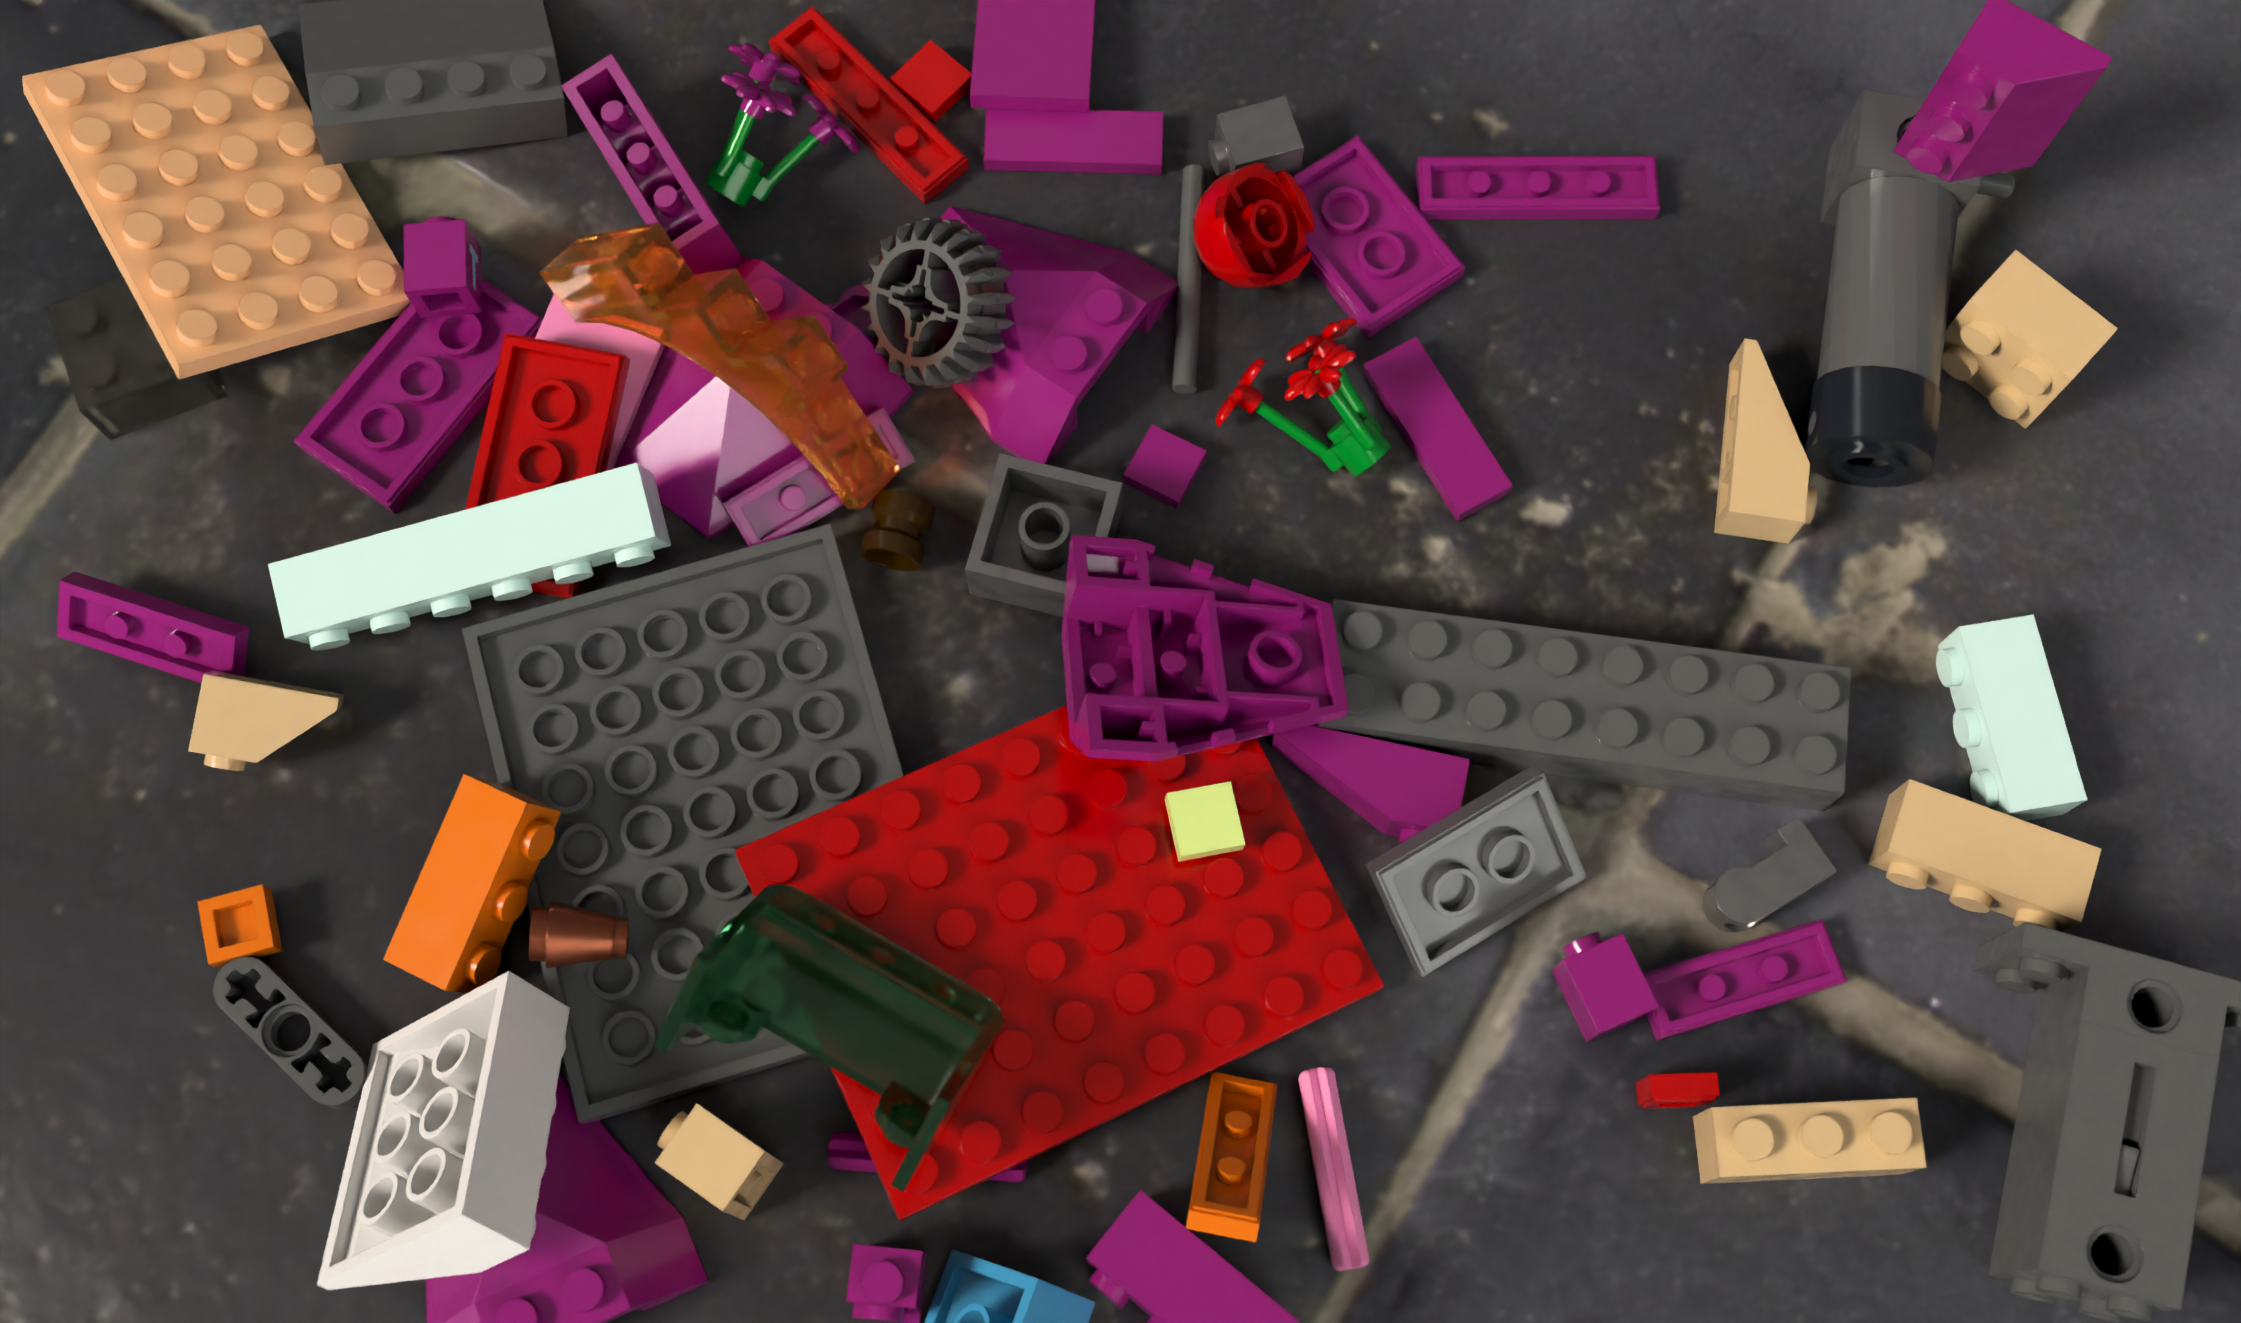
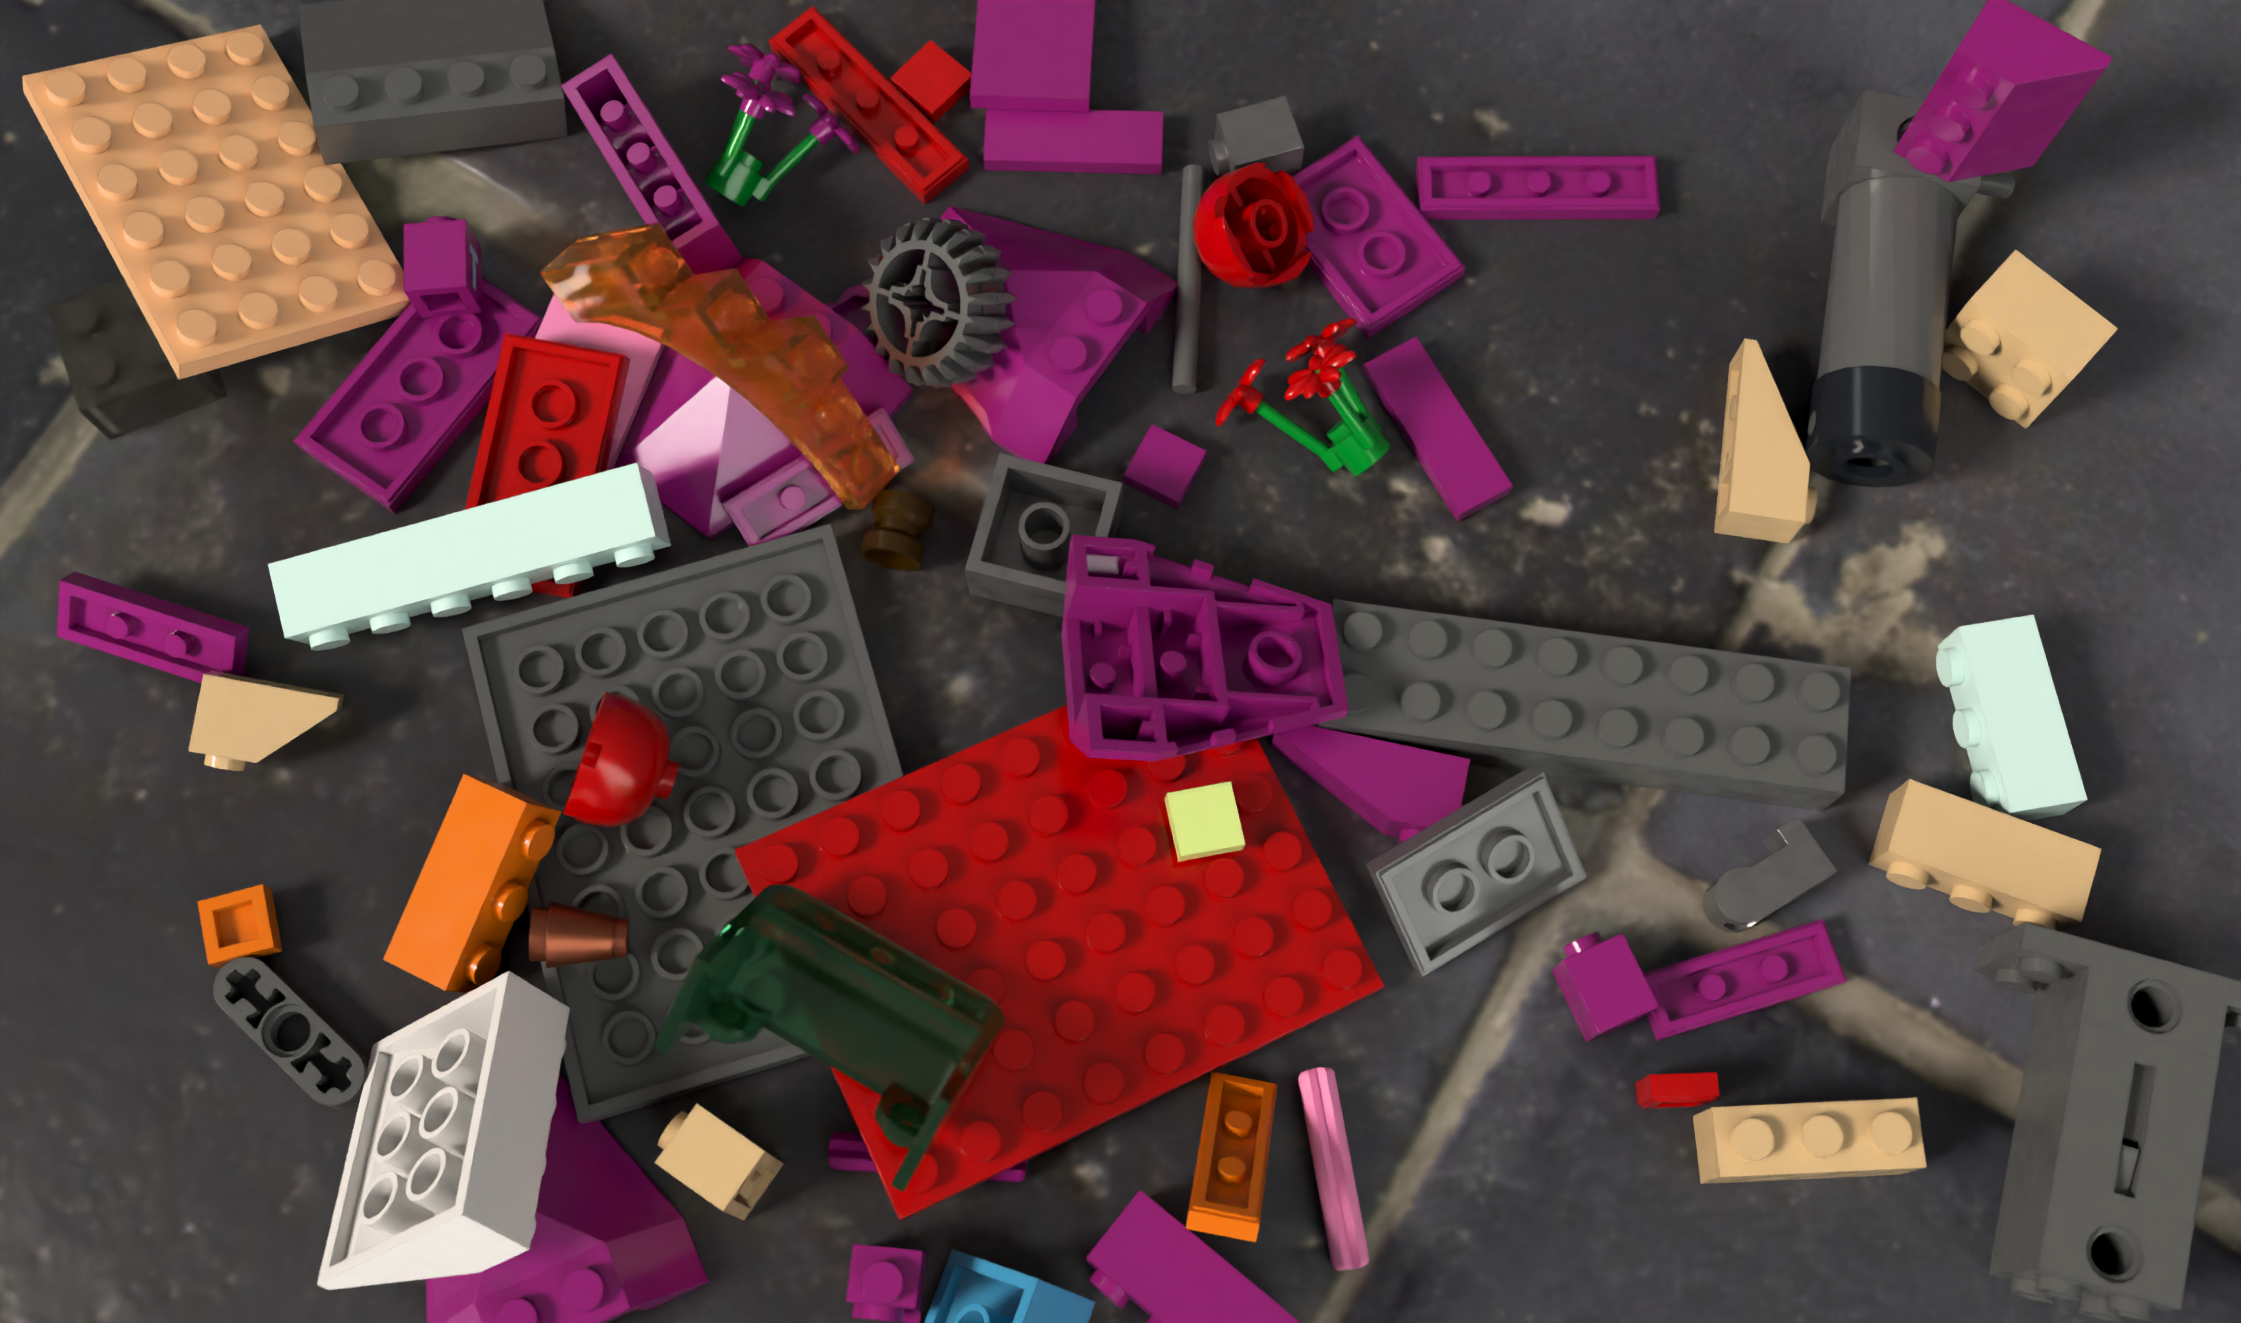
(621, 765): none -> red cylinder

